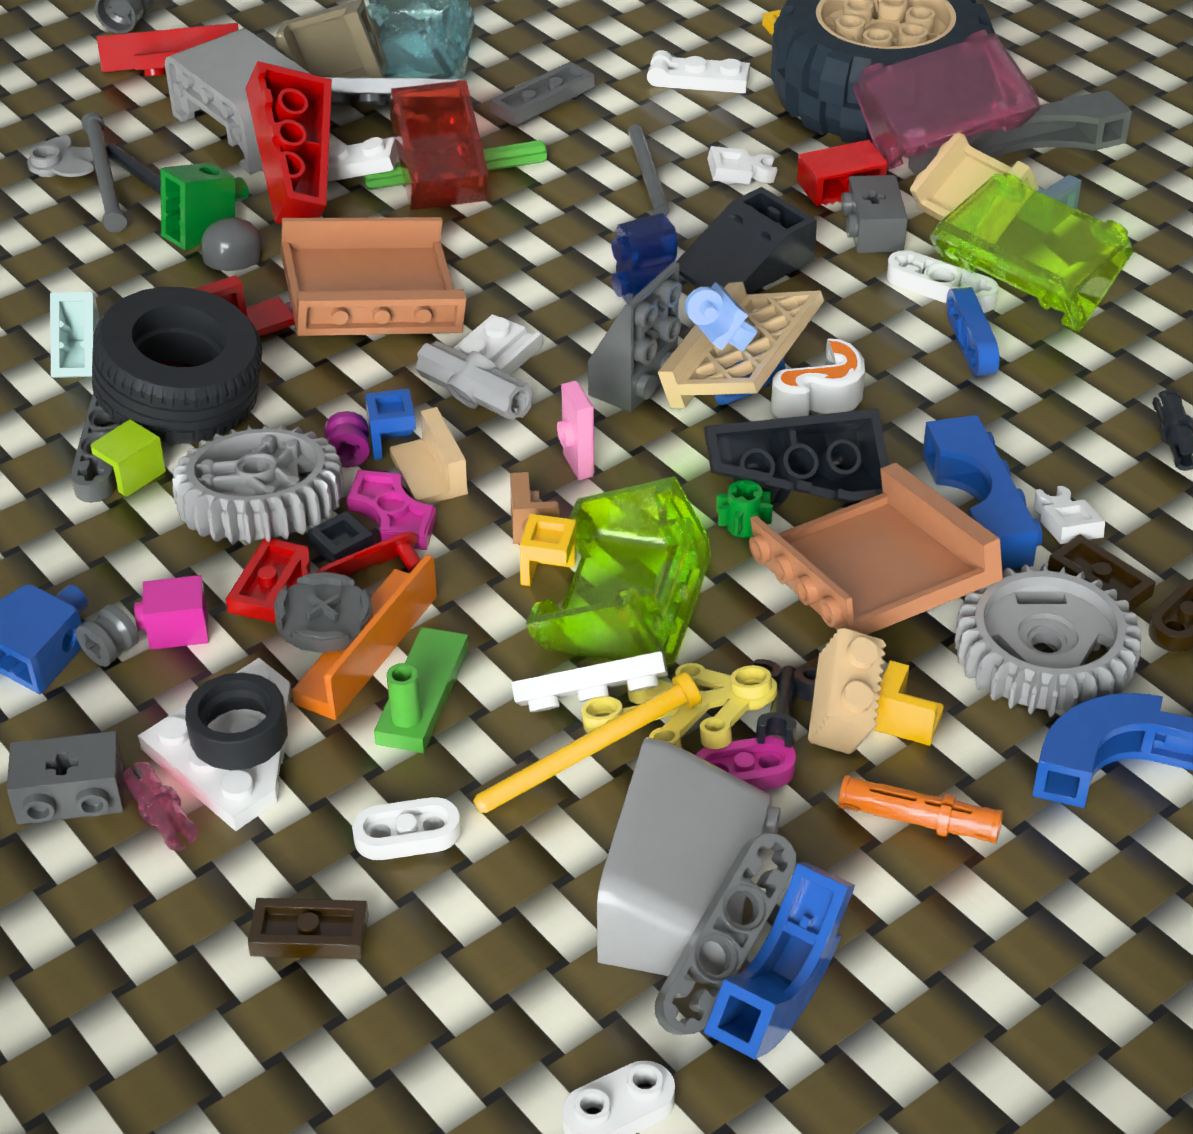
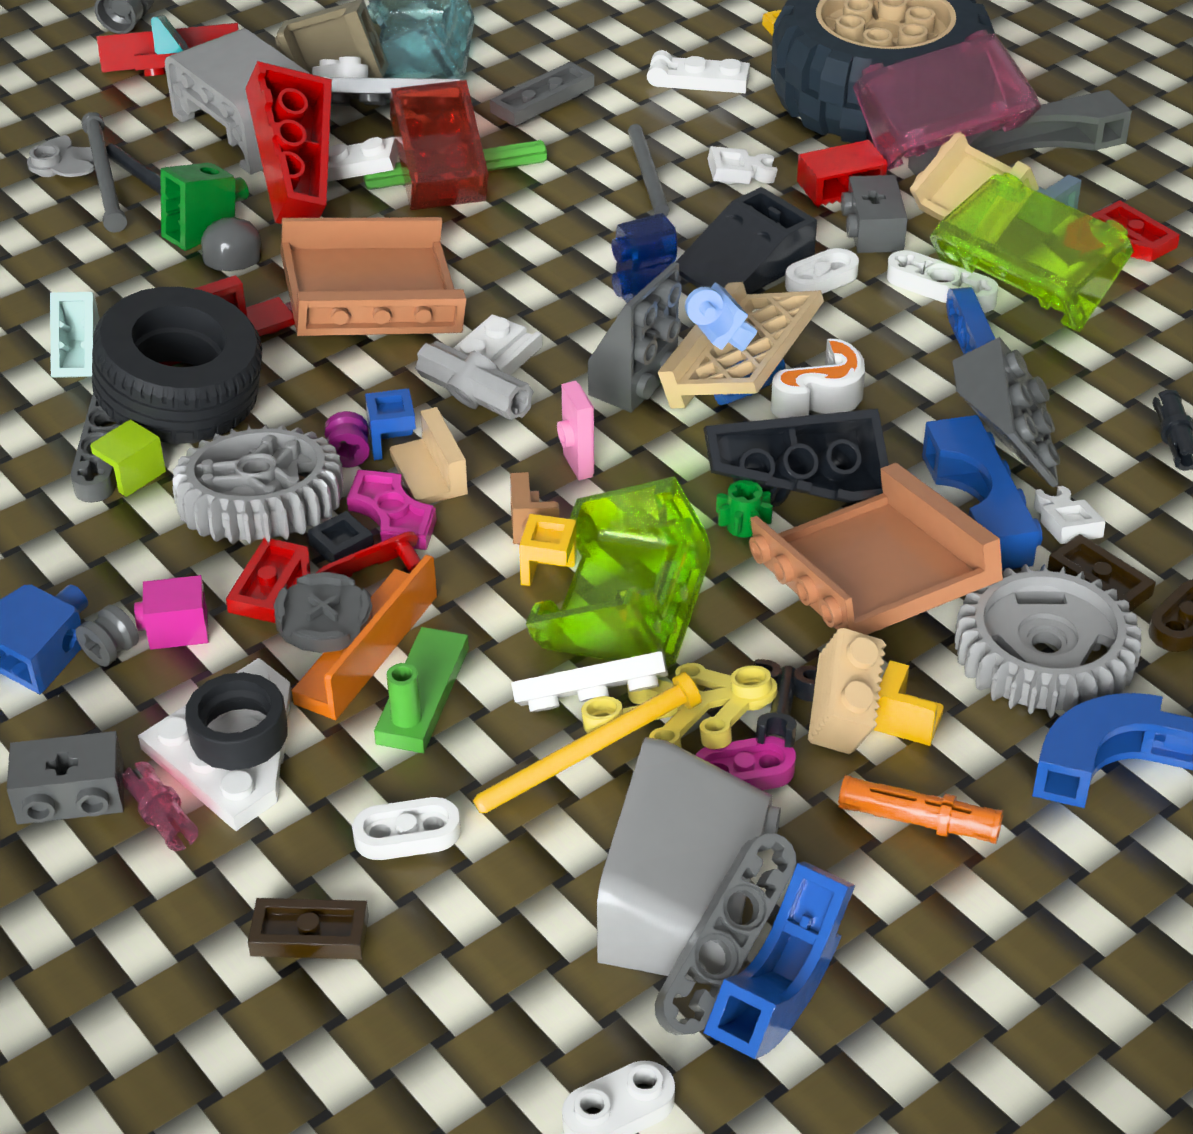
(166, 37): none -> slope
(343, 68): none -> white plate
(822, 271): none -> white plate
(1010, 404): none -> dark grey slope
(1146, 235): none -> red wing

